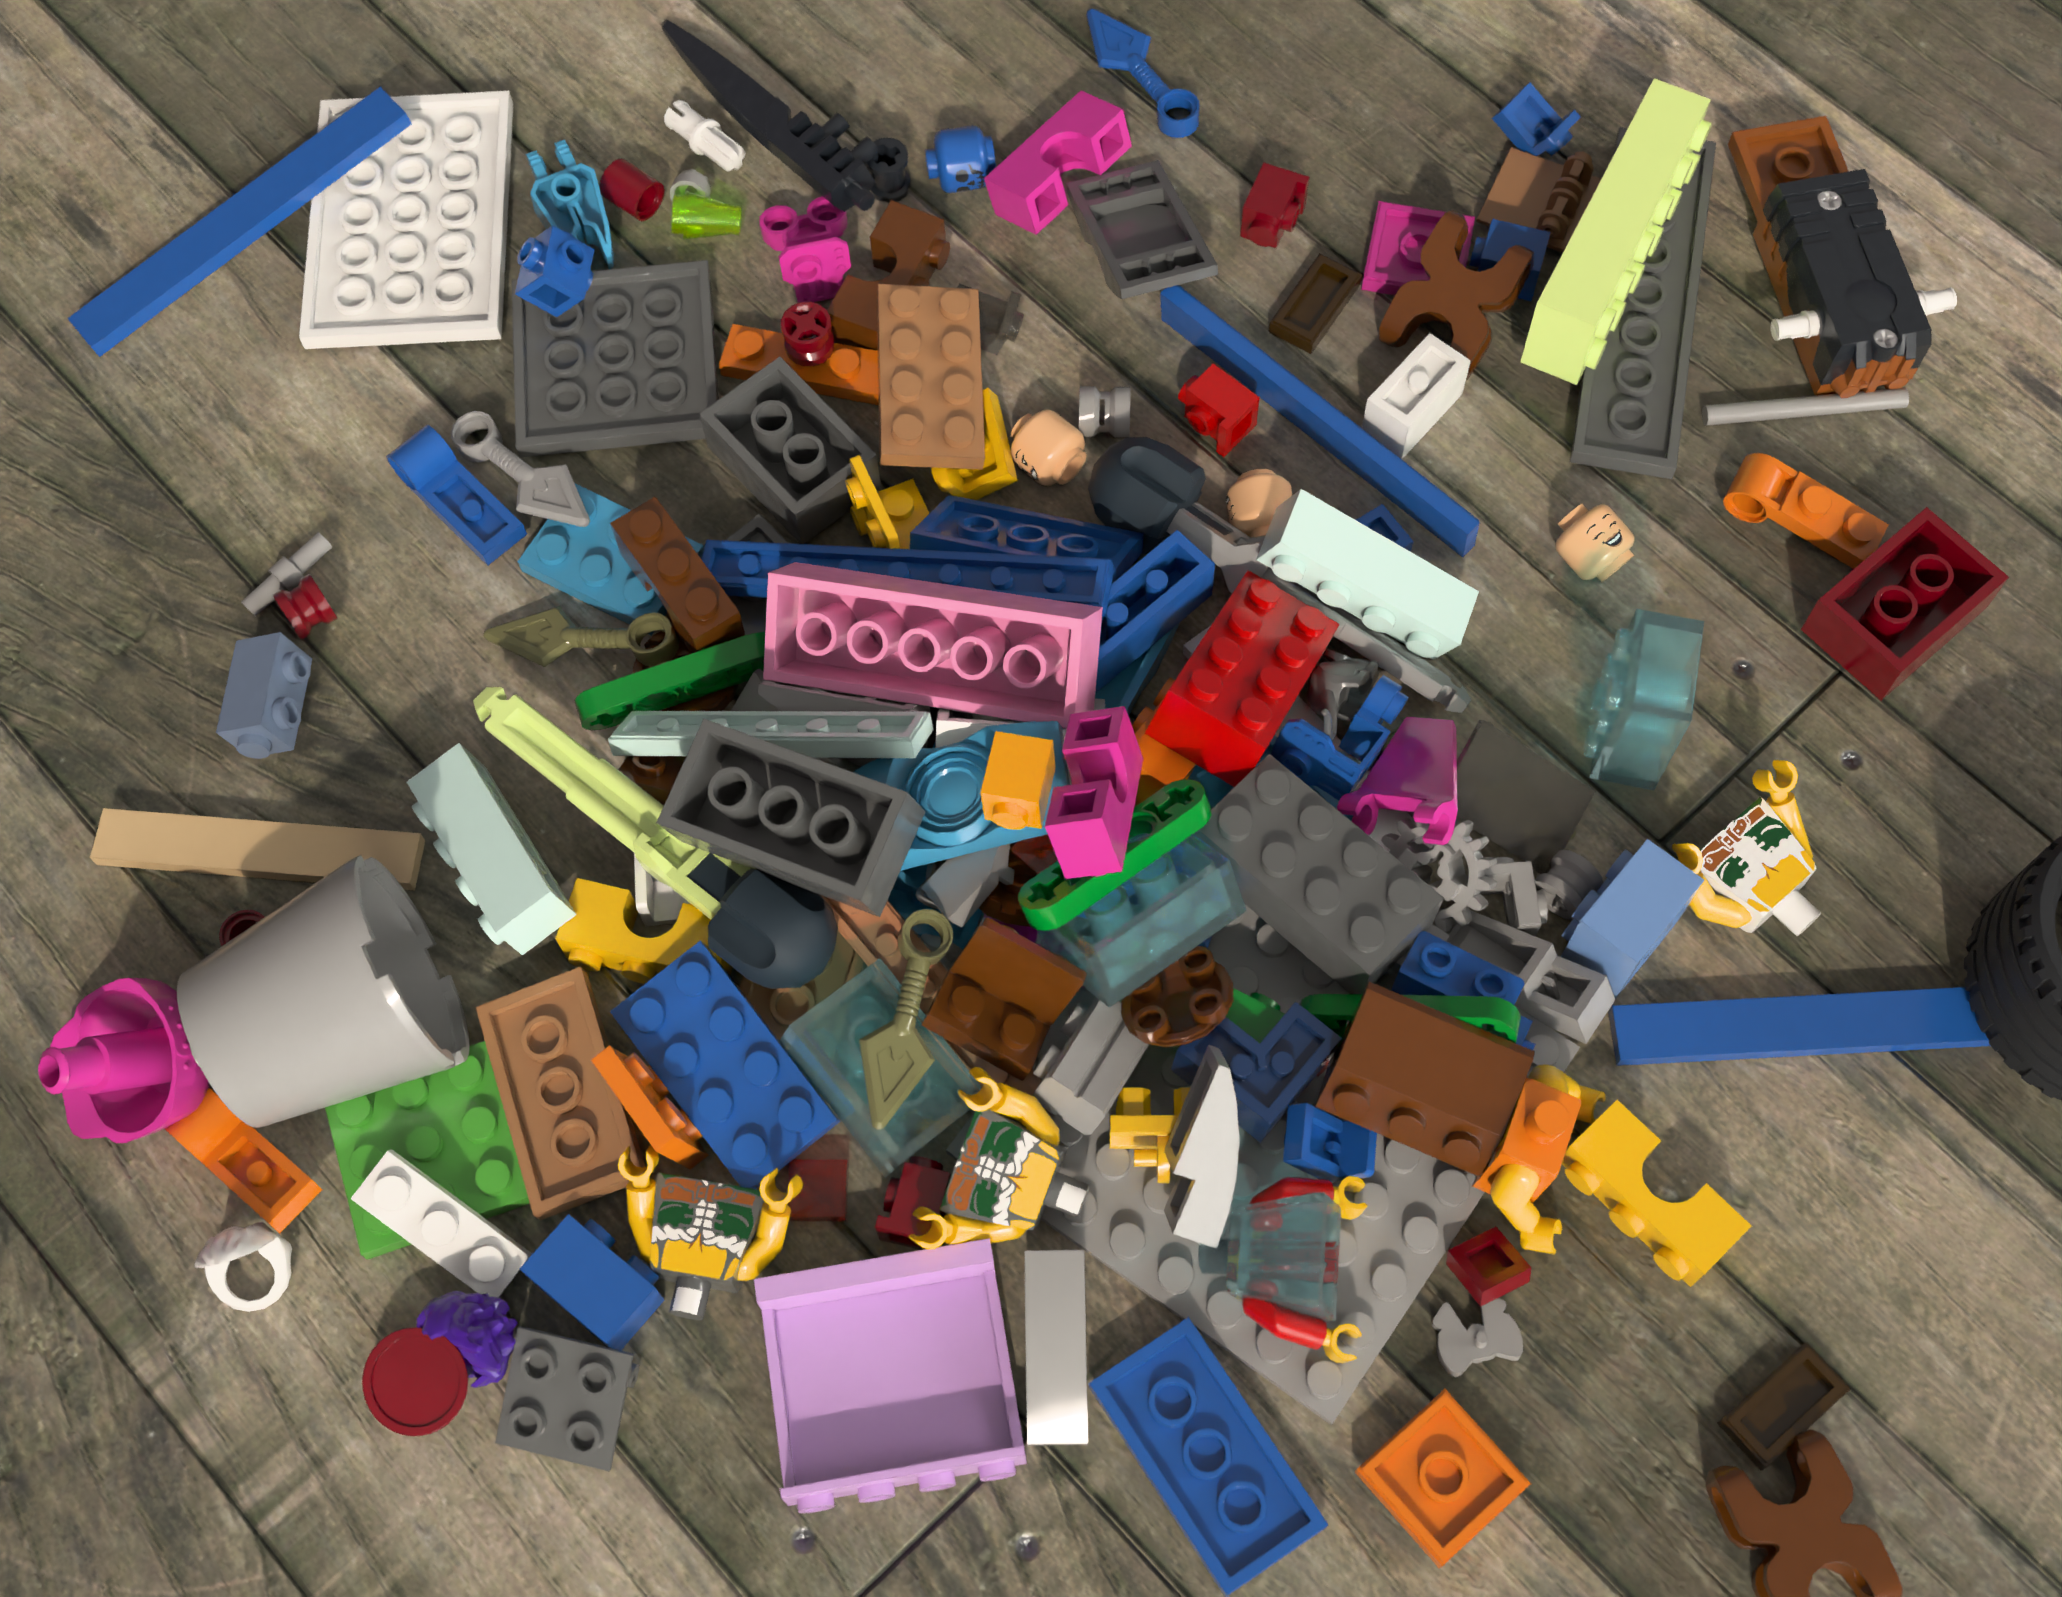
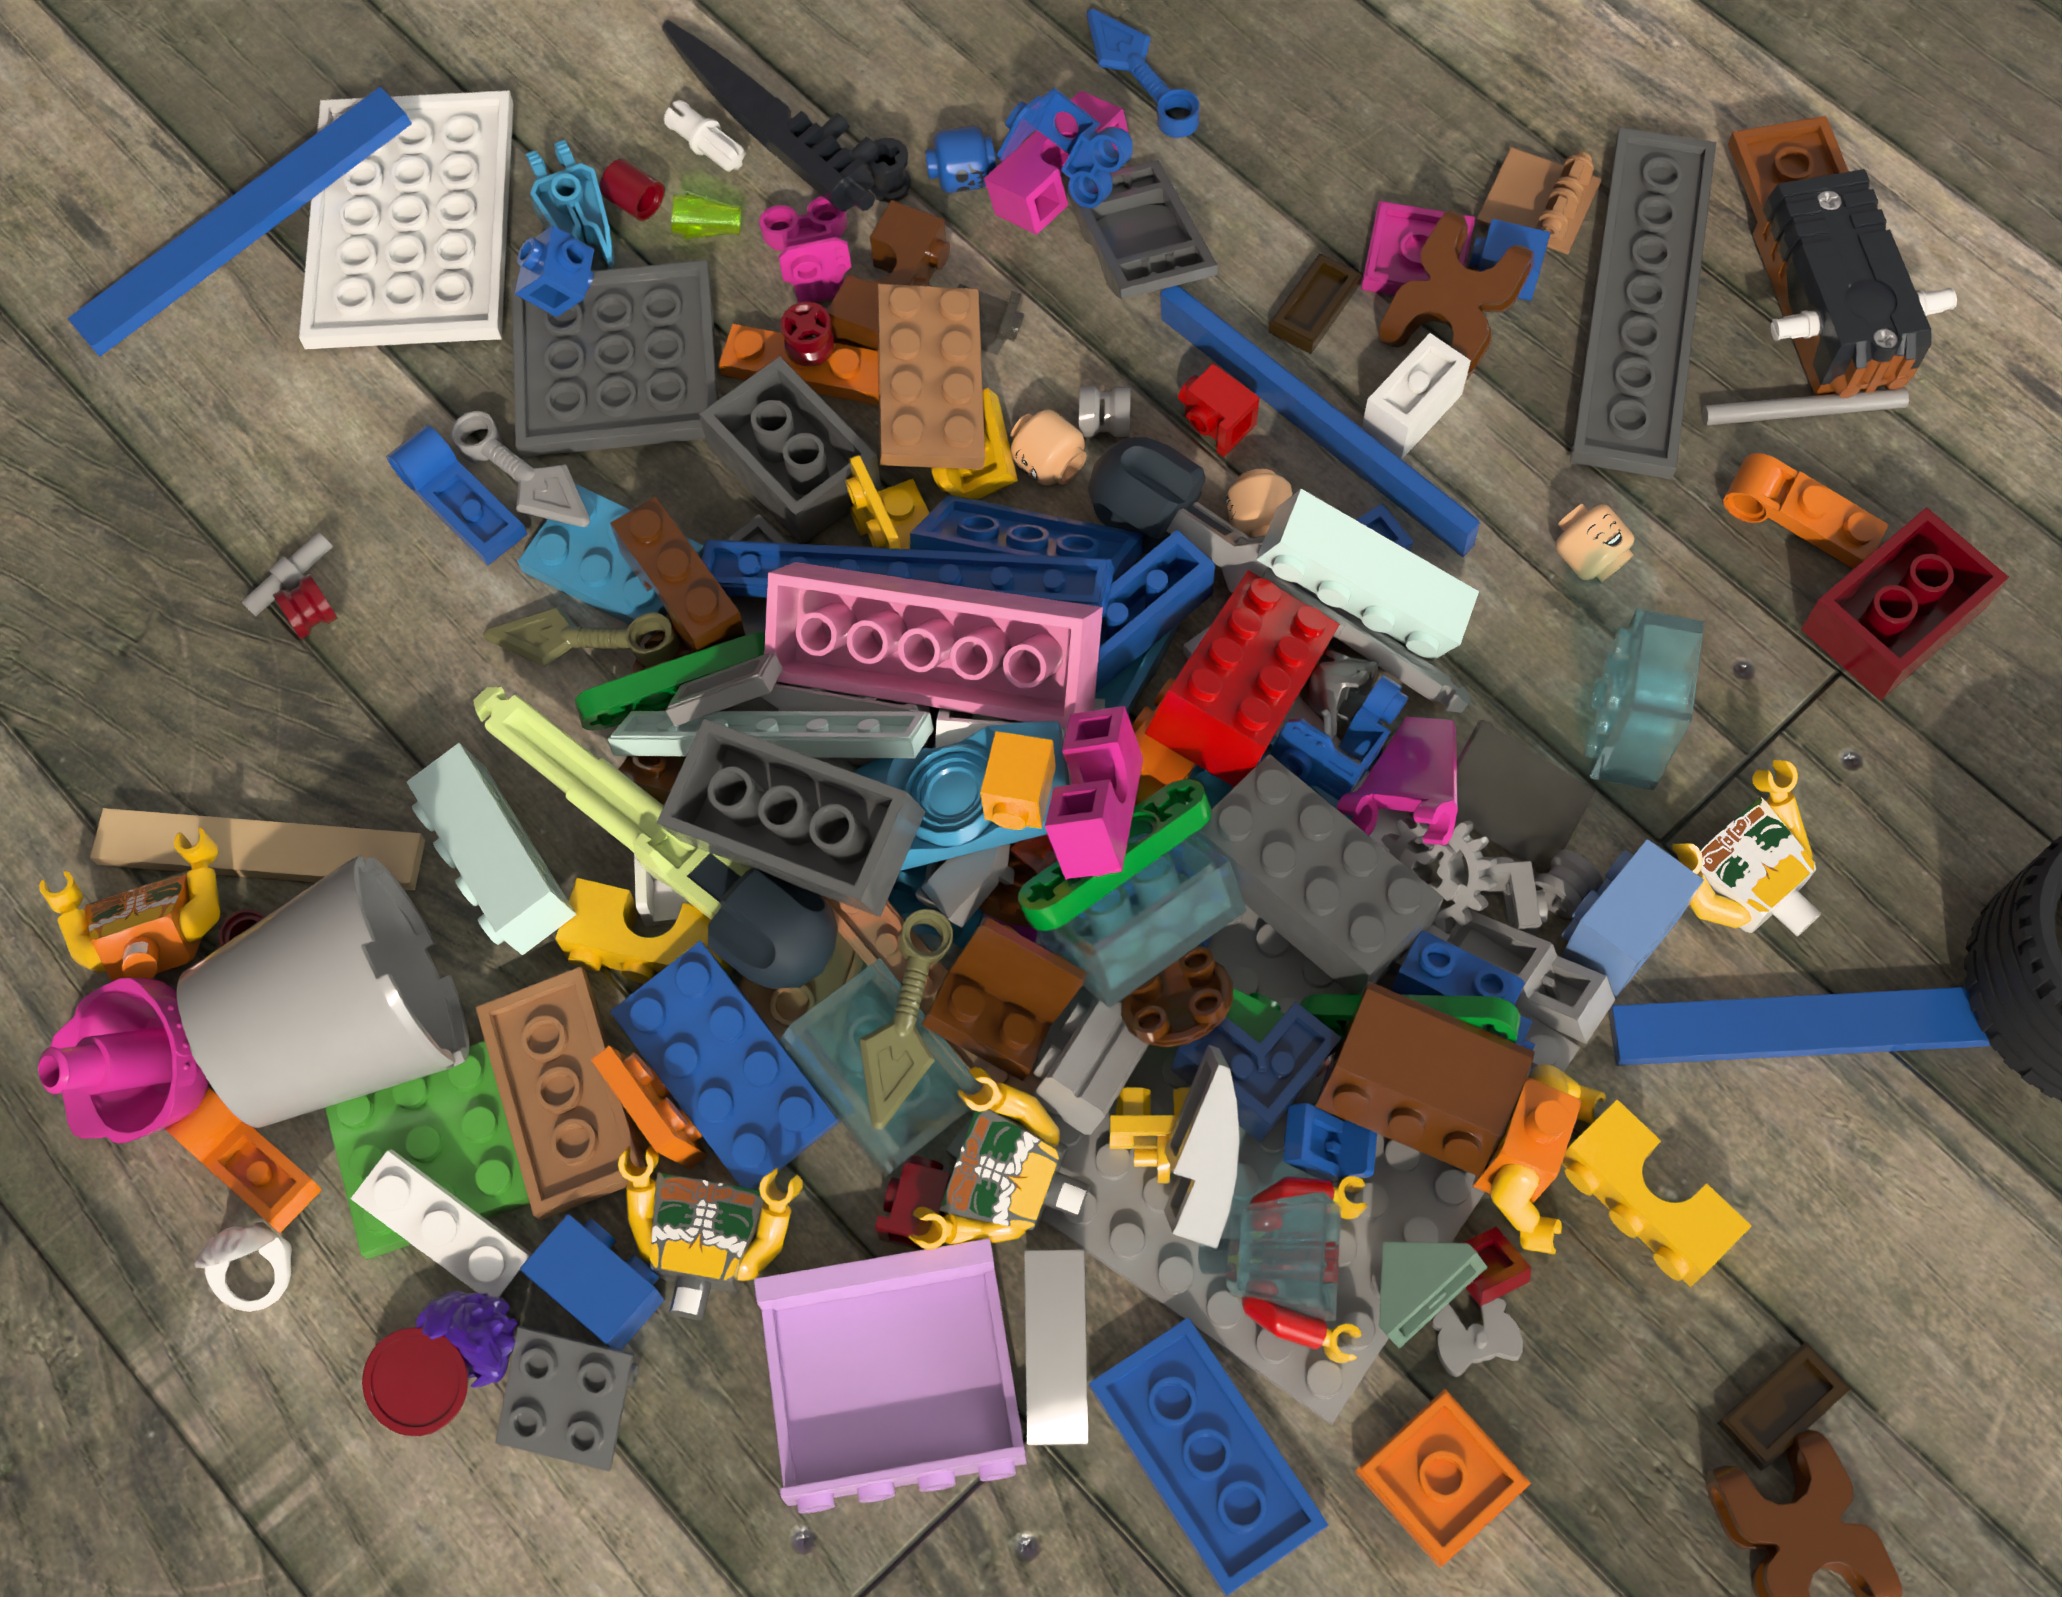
(146, 926): none -> torso
(264, 695): sand blue brick -> none
(691, 178): light grey hinge -> none
(724, 689): none -> light grey tile
(823, 1190): clear red tile -> none
(1089, 152): none -> blue piece
(1273, 205): dark red brick -> none
(1420, 1282): none -> sand green slope
(1533, 123): blue bracket -> none
(1617, 233): yellowish green brick -> none

